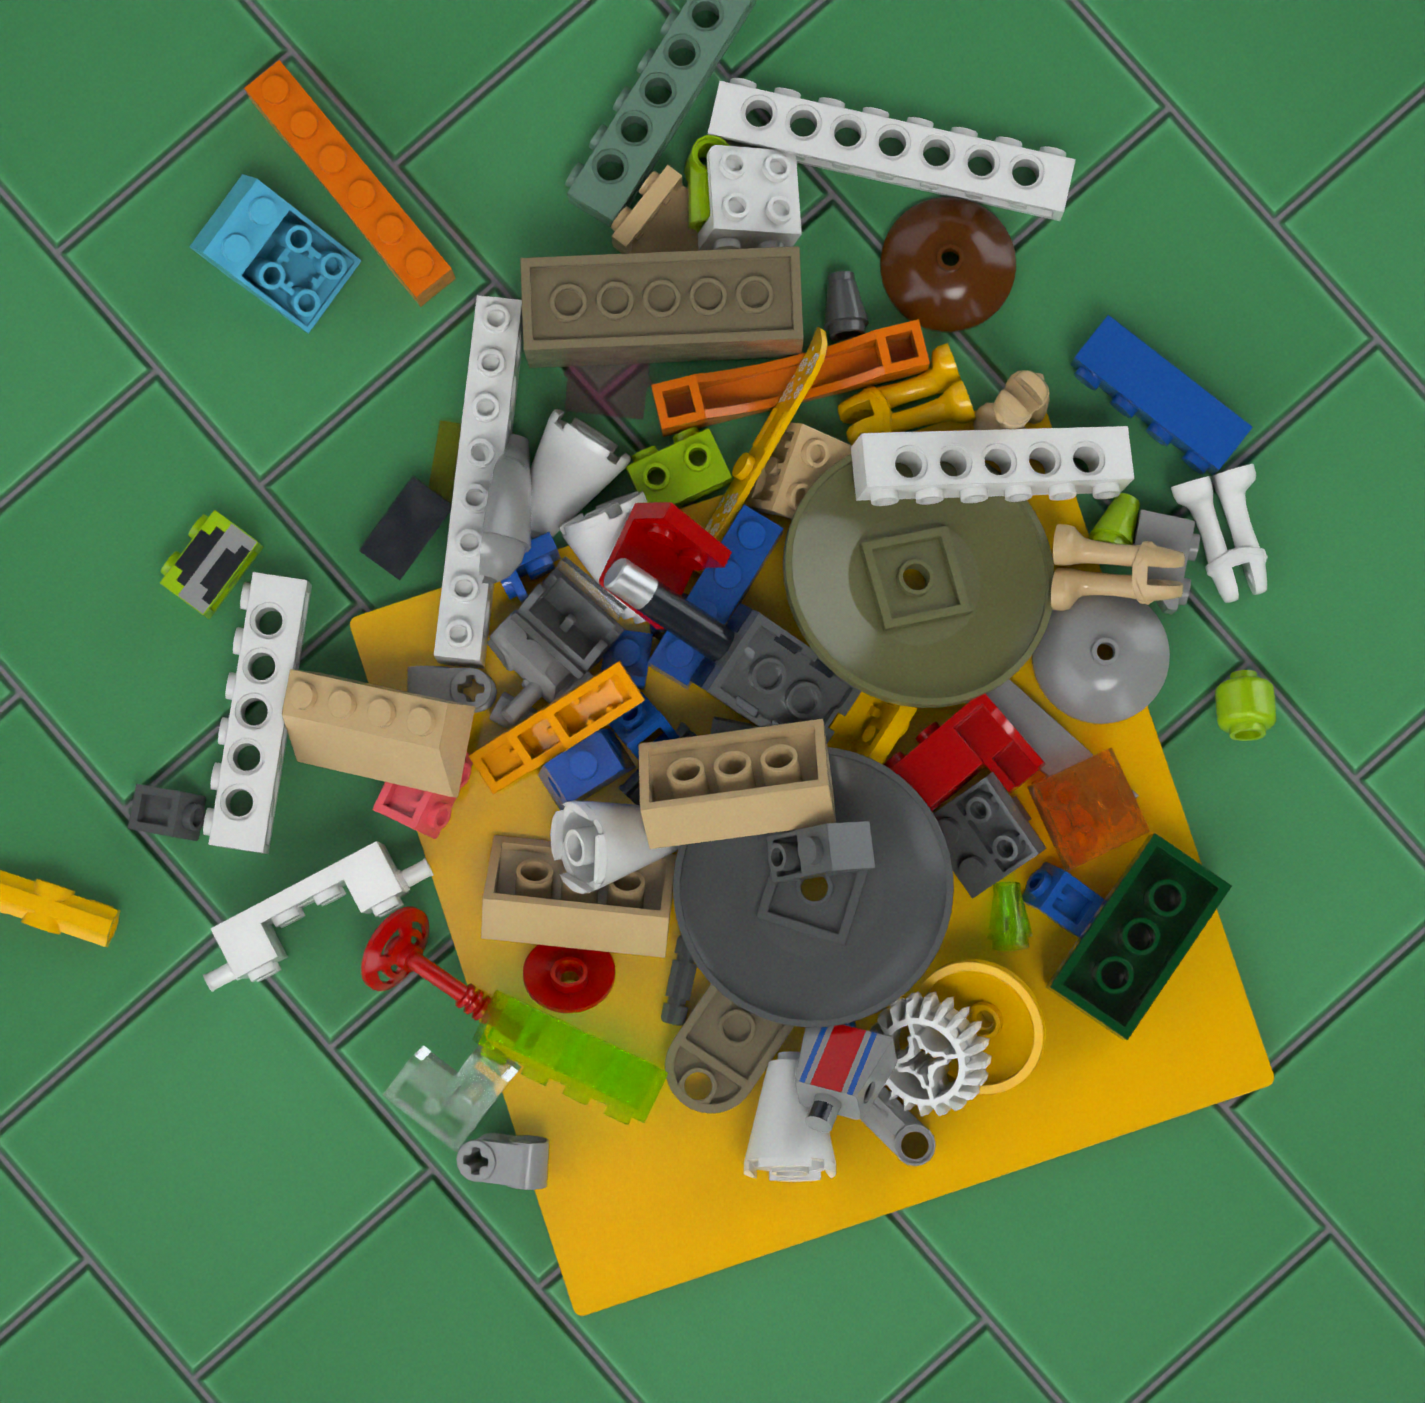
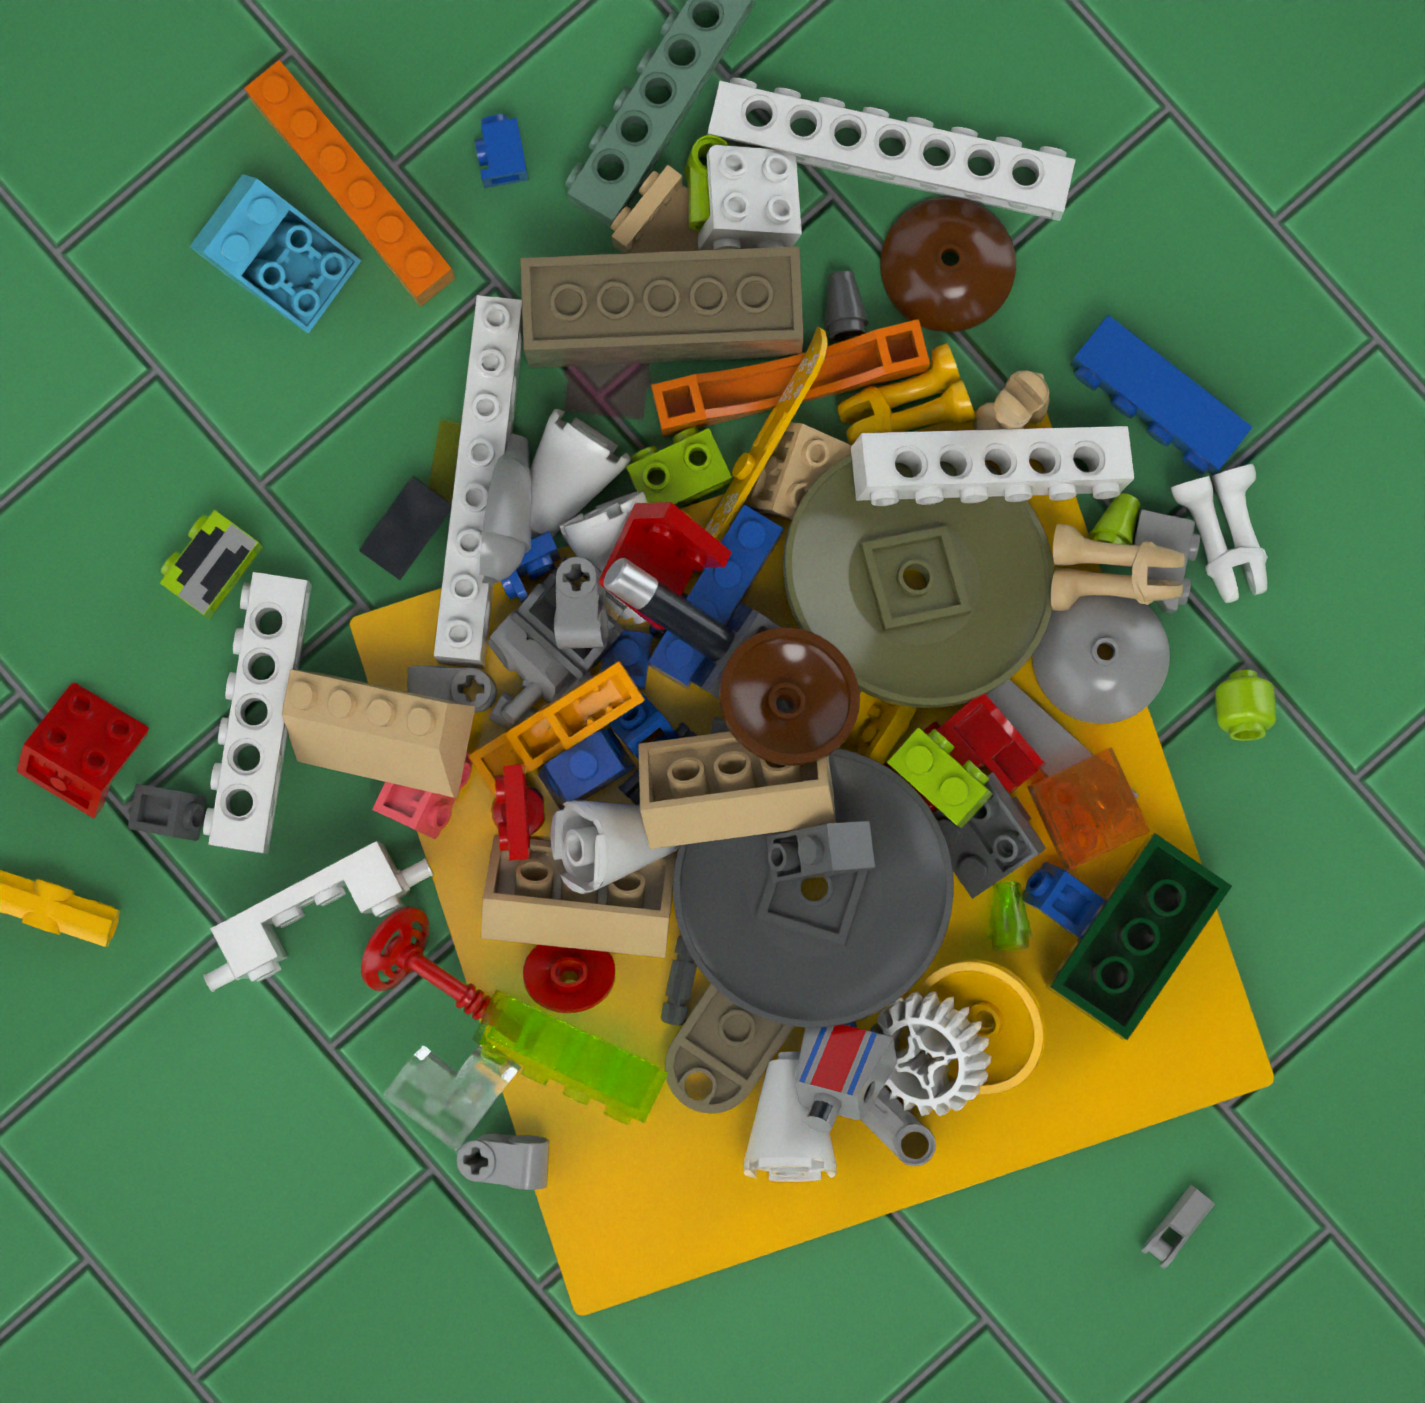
(80, 748): none -> red bracket
(501, 151): none -> blue brick
(516, 812): none -> red plate
(582, 613): none -> light grey piece
(807, 675): none -> reddish brown dish
(940, 778): none -> lime brick
(1184, 1220): none -> light grey bar

